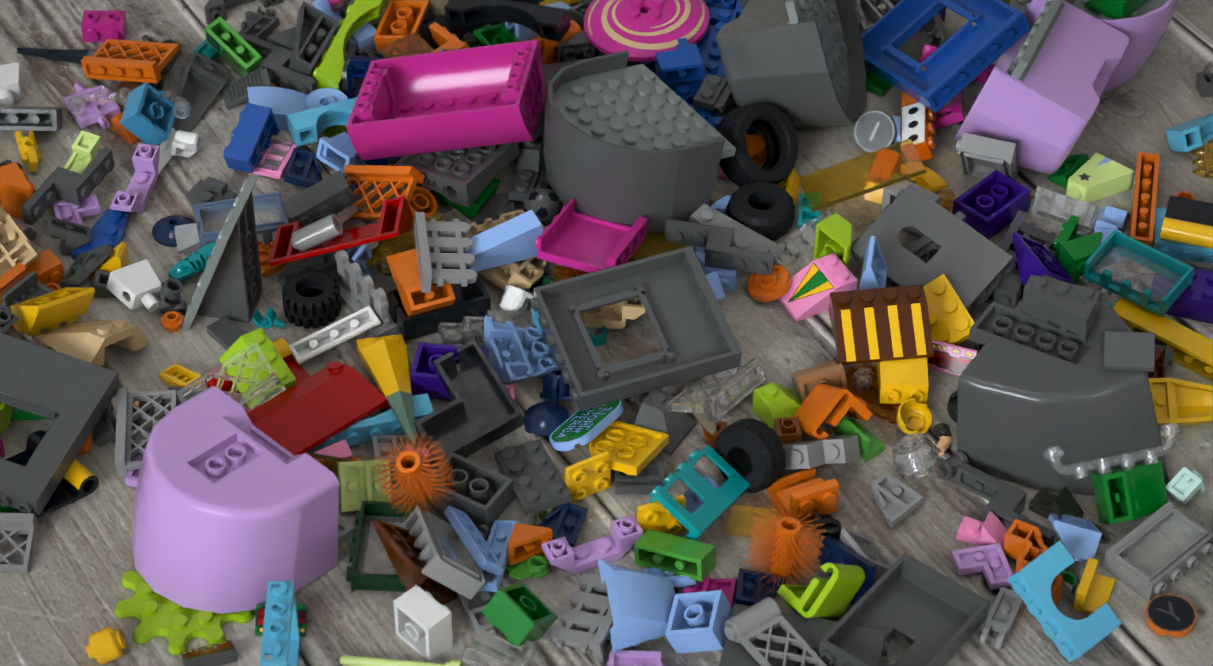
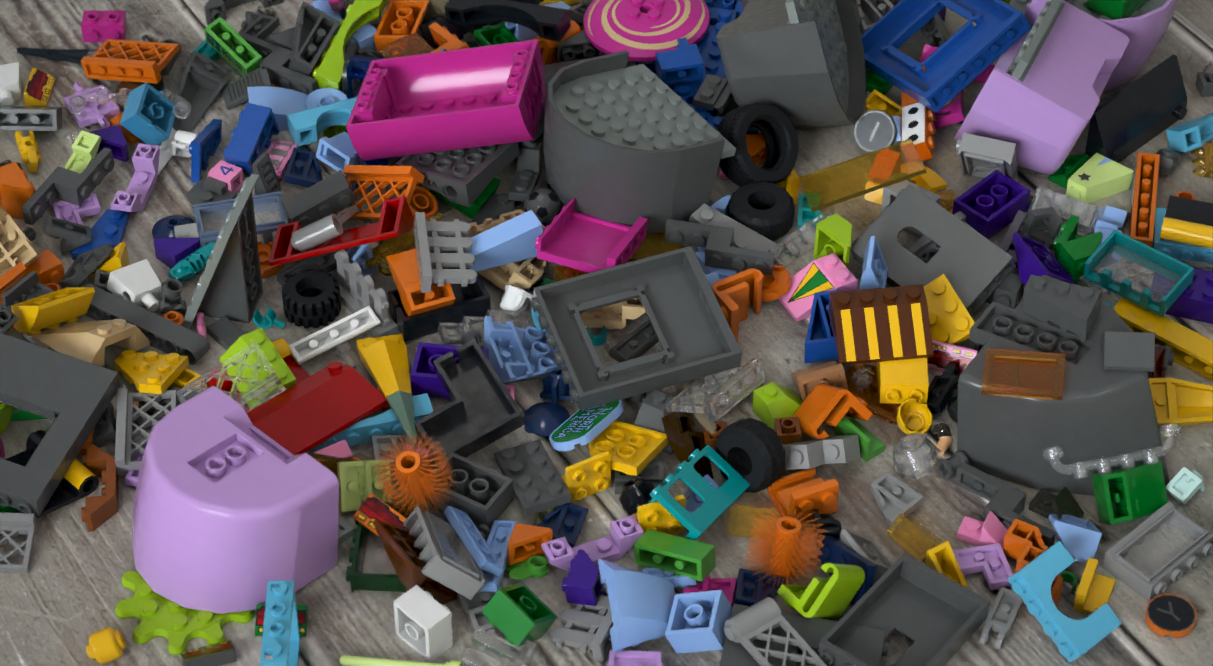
(38, 88): none -> slope
(100, 508): none -> dark orange slope
(113, 139): none -> dark purple slope
(150, 370): none -> yellow plate
(160, 331): none -> dark grey beam
(173, 250): none -> dark purple slope
(200, 324): none -> bright pink piece
(203, 147): none -> blue wing
(228, 173): none -> bright pink brick
(267, 179): none -> dark grey slope
(373, 509): none -> slope
(583, 581): none -> dark purple slope
(635, 344): none -> dark grey tile
(635, 494): none -> black piece
(684, 440): none -> dark brown slope
(737, 294): none -> orange piece
(820, 338): none -> blue wedge
(880, 102): none -> yellow slope
(913, 536): none -> clear yellow panel
(942, 389): none -> black hinge
(944, 561): none -> yellow slope
(1023, 374): none -> clear orange piece
(1043, 220): none -> dark grey bracket
(1138, 112): none -> black slope
(1168, 160): none -> dark grey plate

